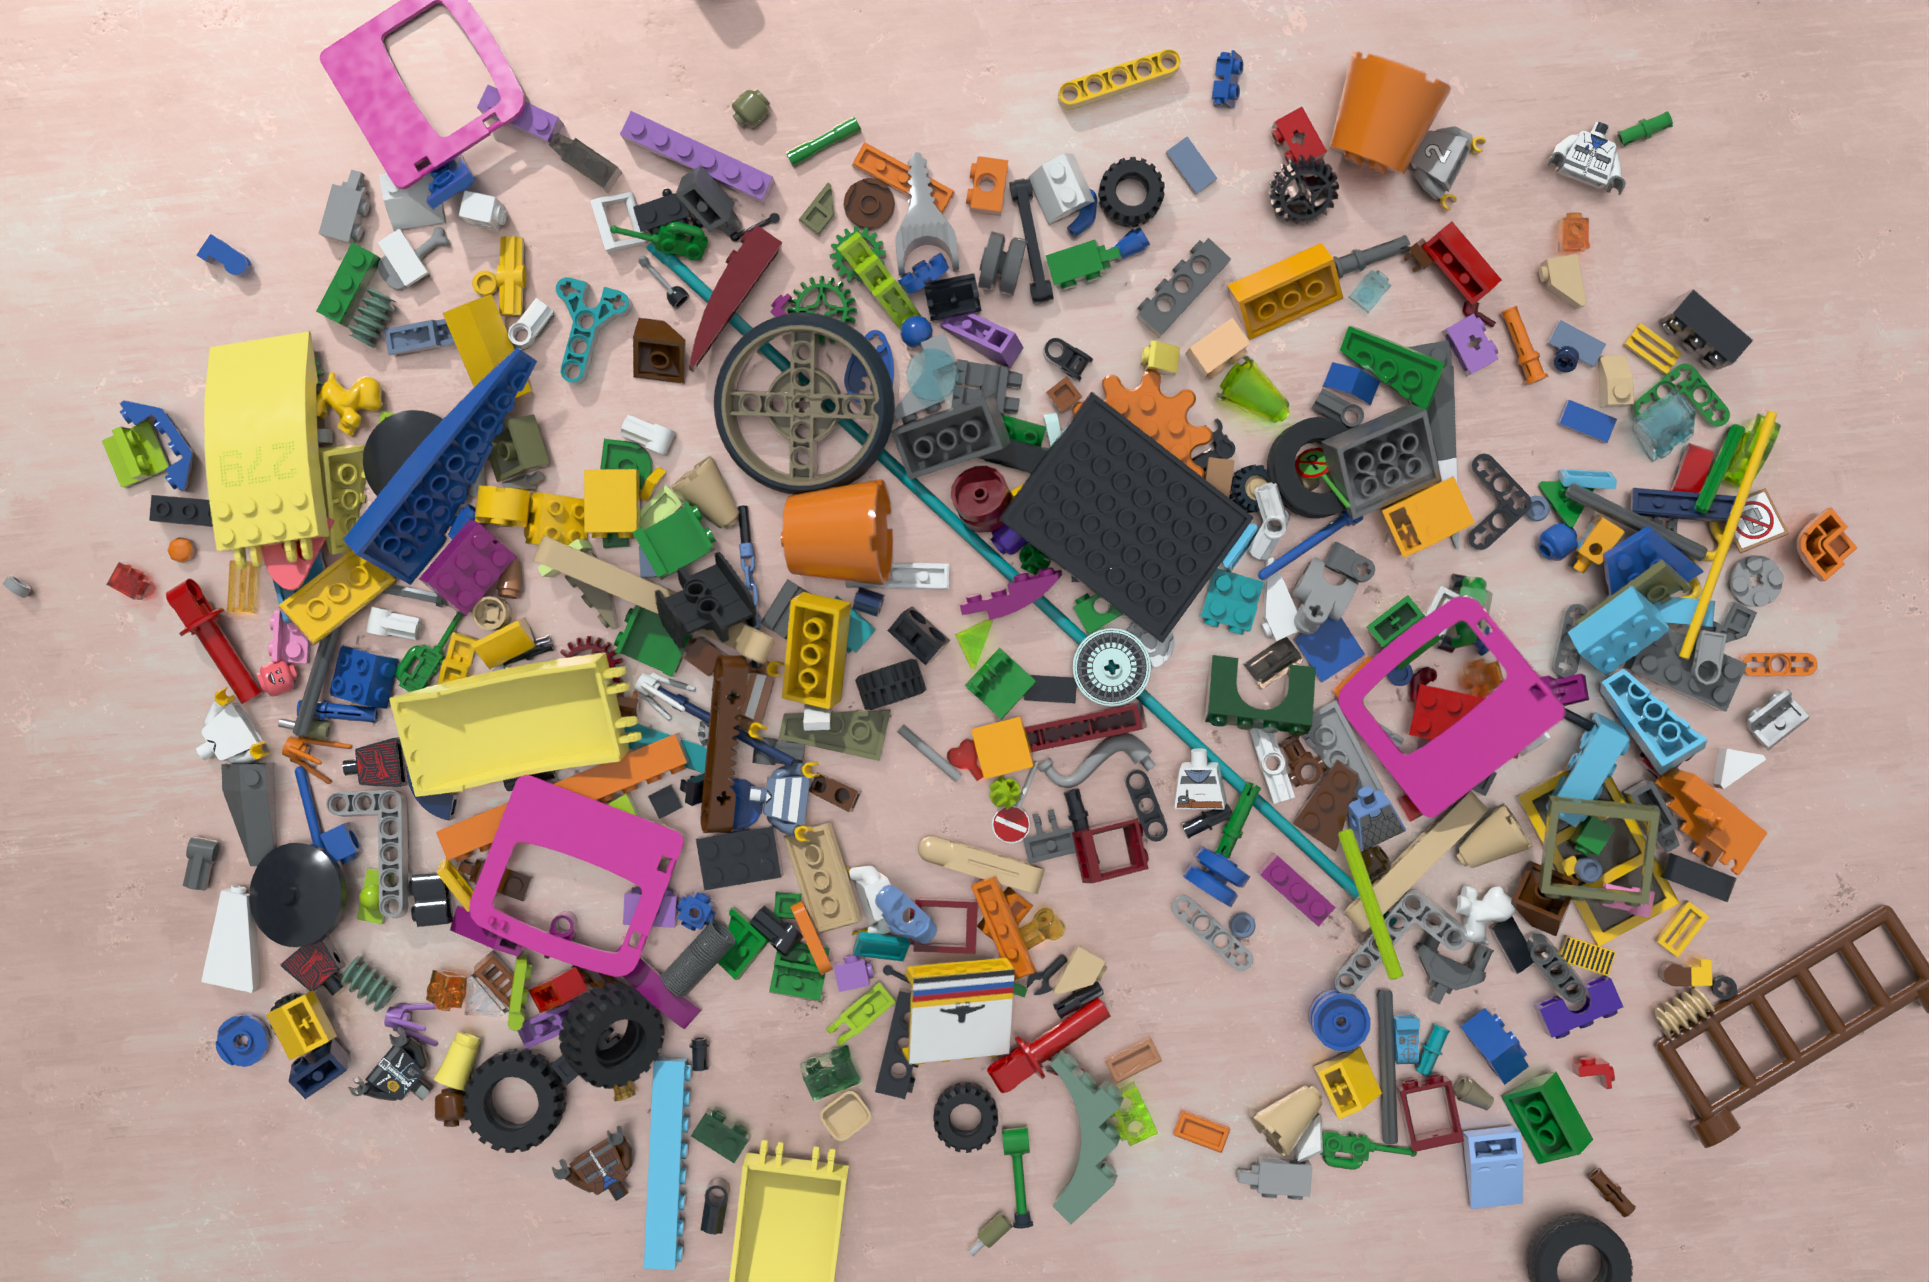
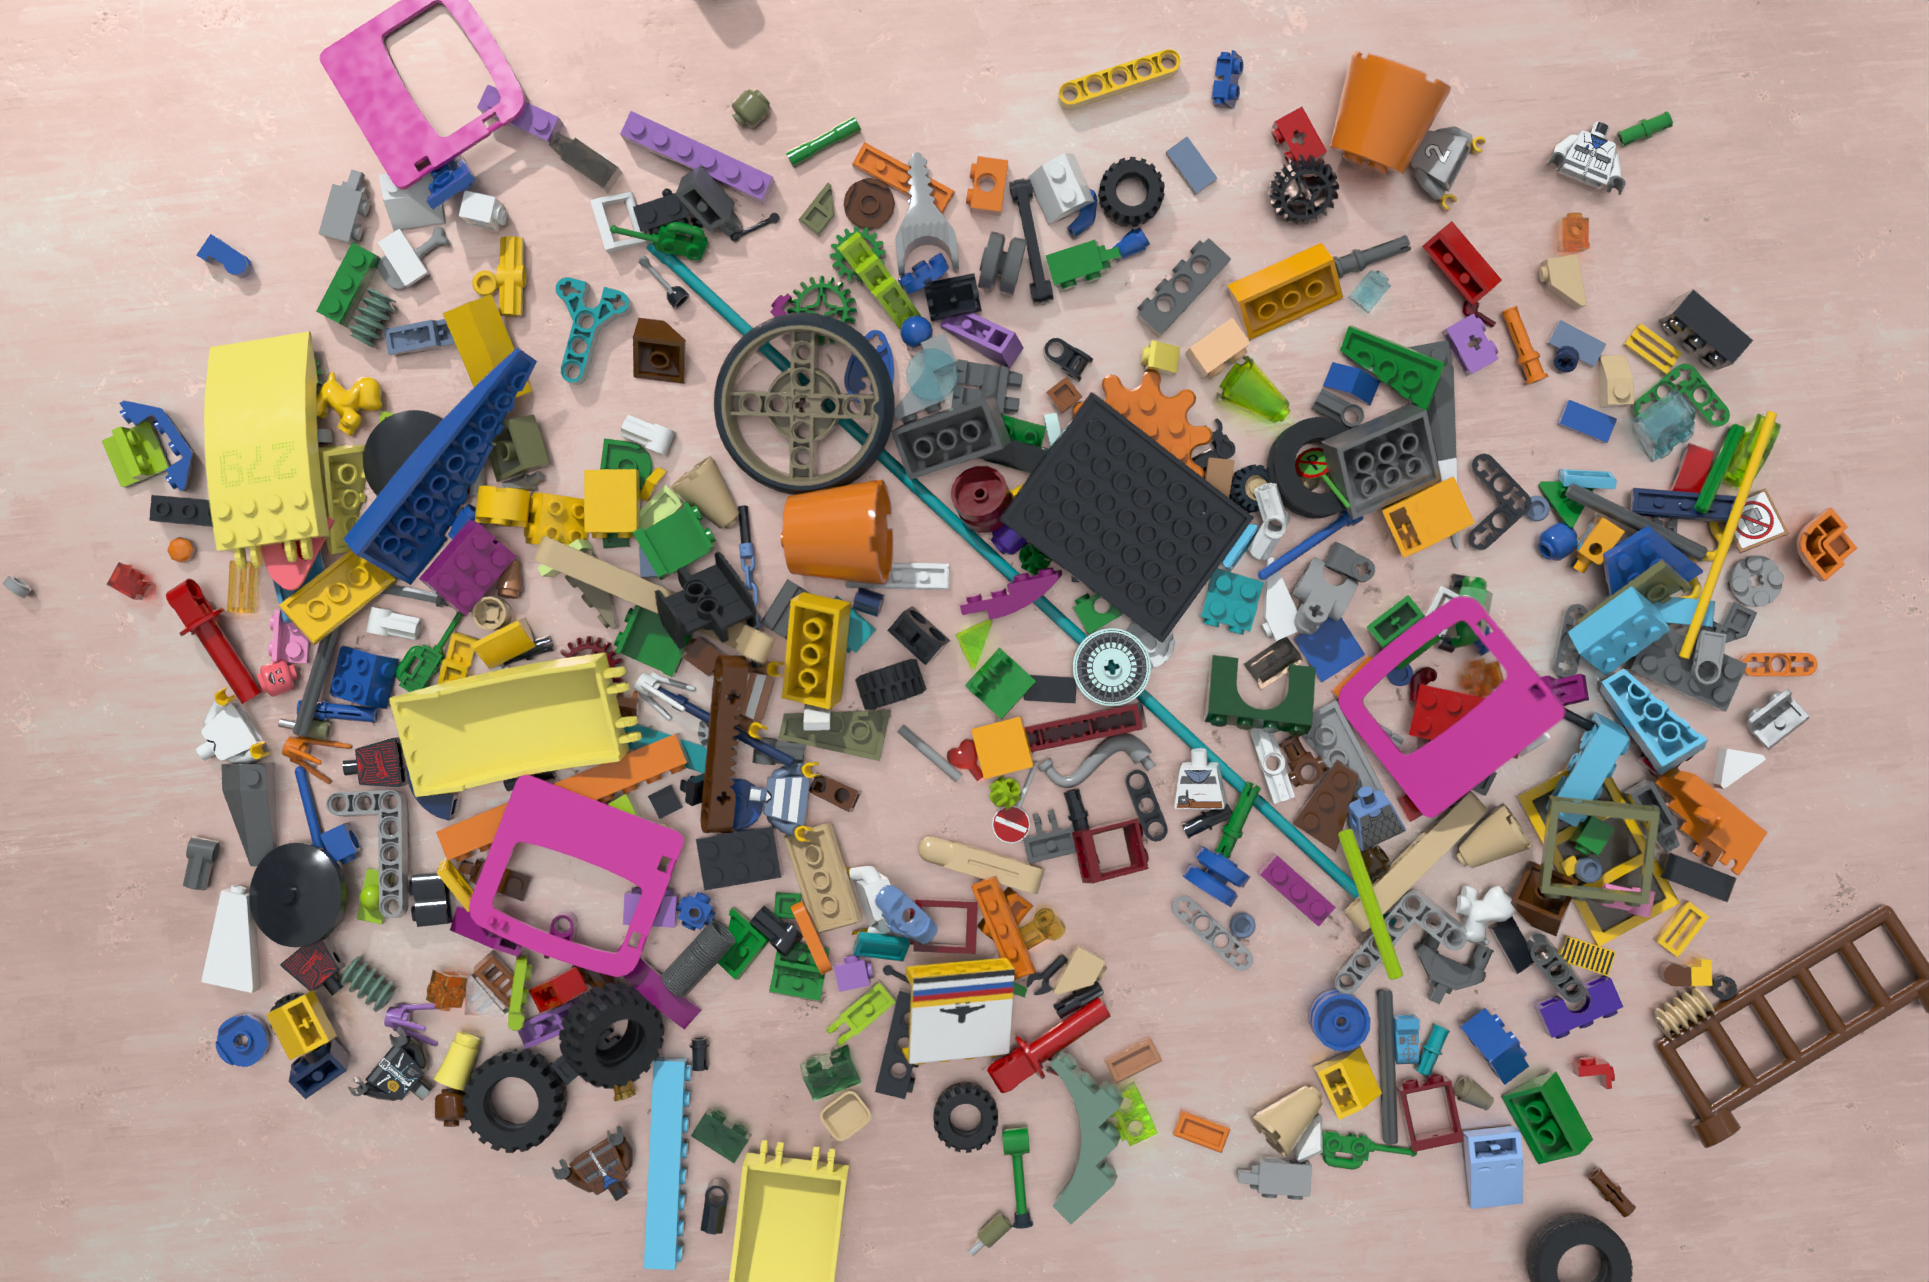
(532, 321): white piece -> none
(735, 284): dark red slope -> none
(1418, 252): reddish brown tile -> none

